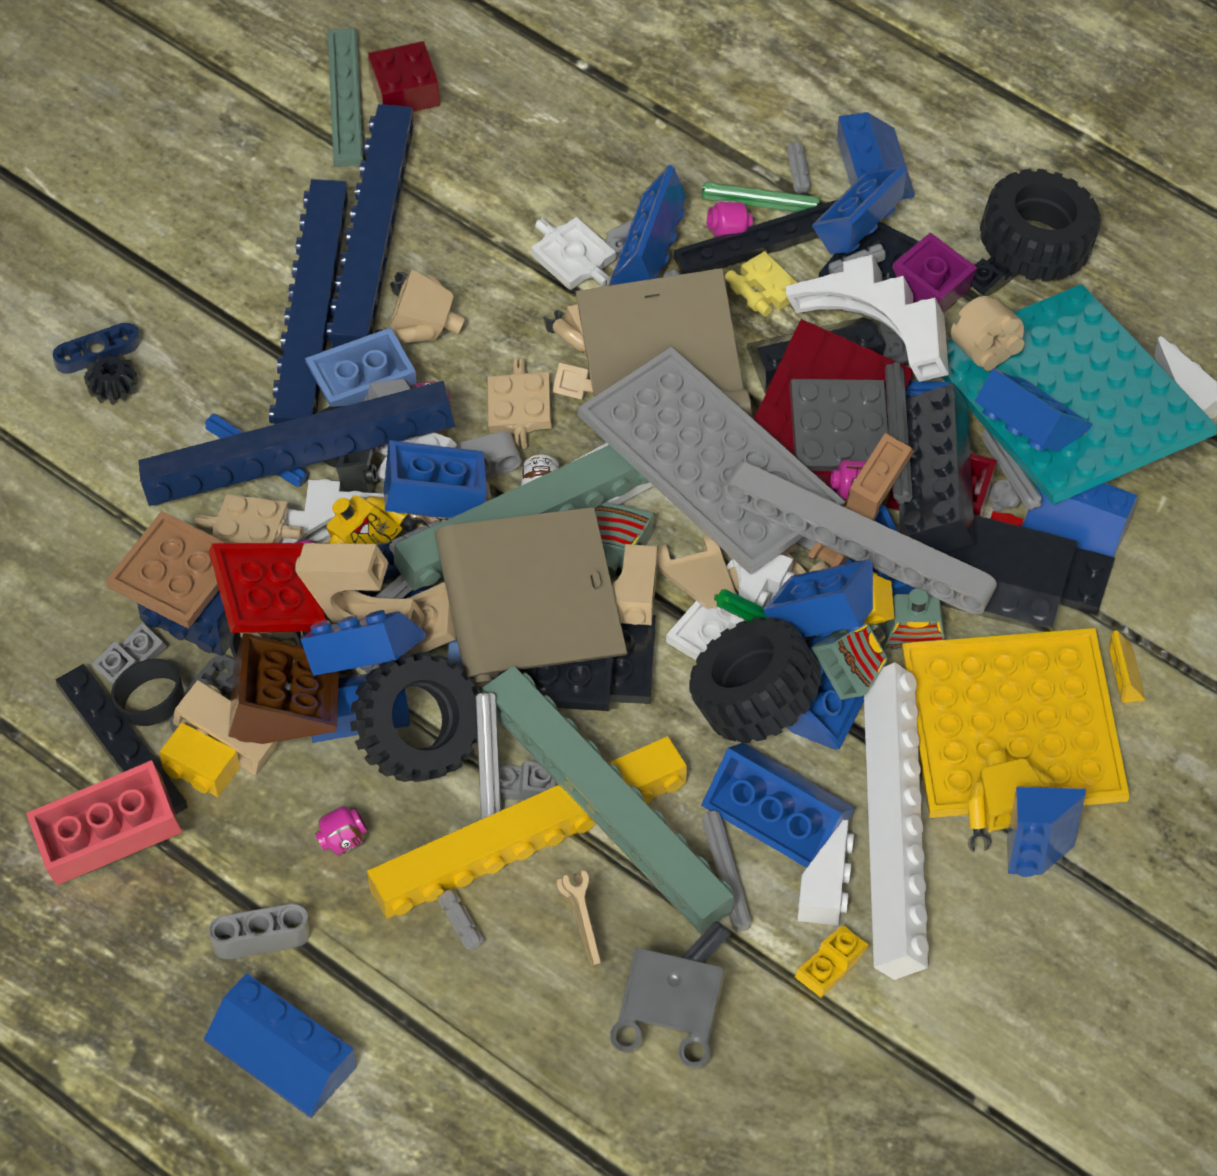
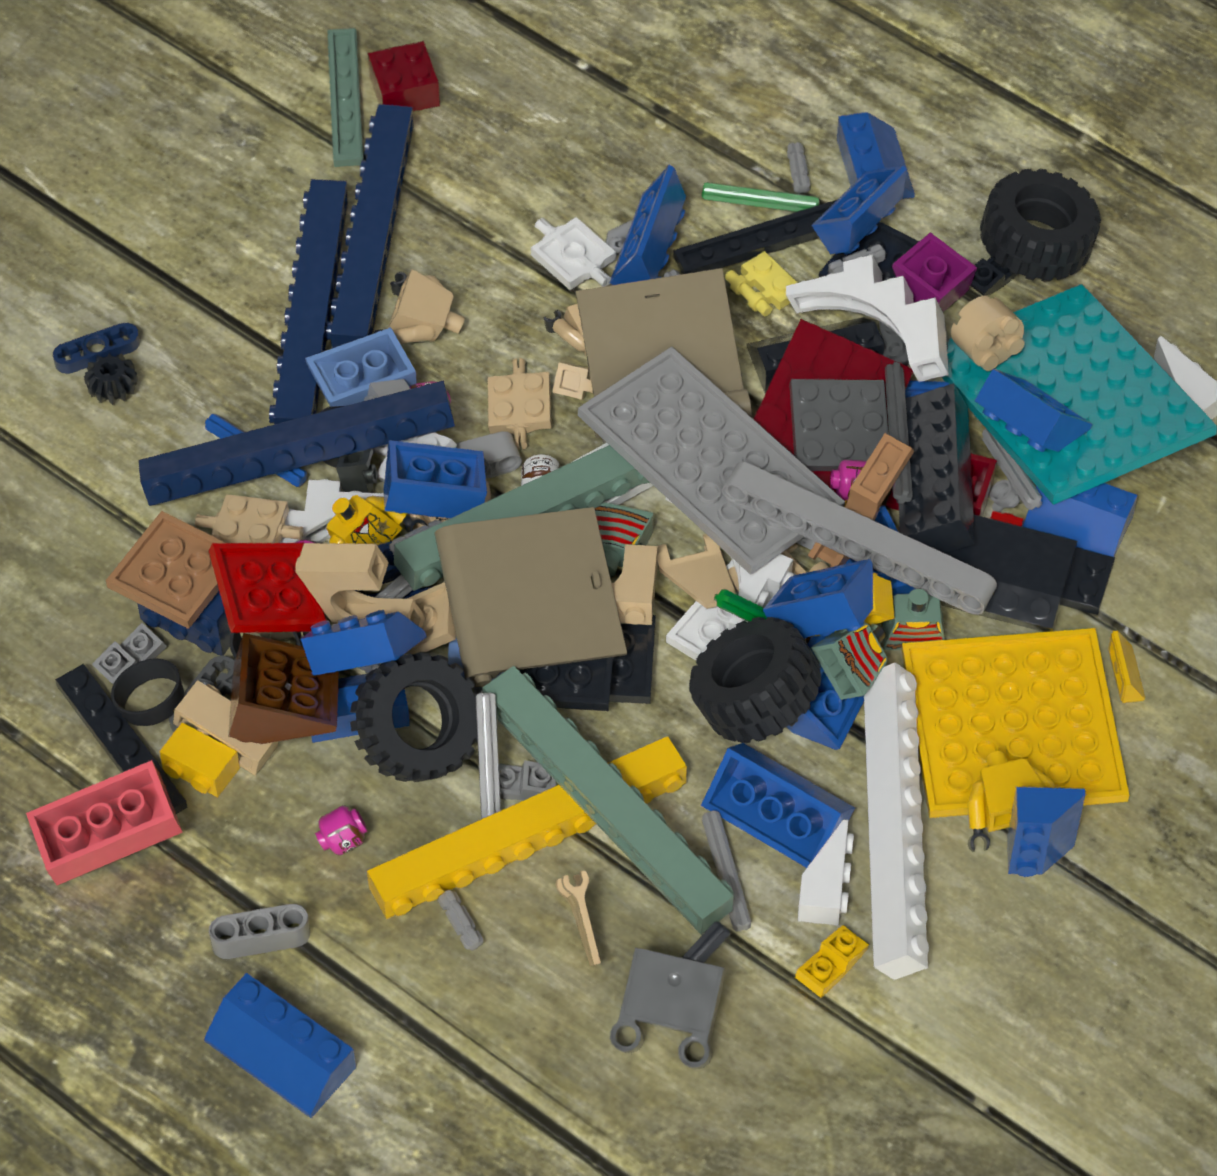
(728, 218): dark pink head -> none

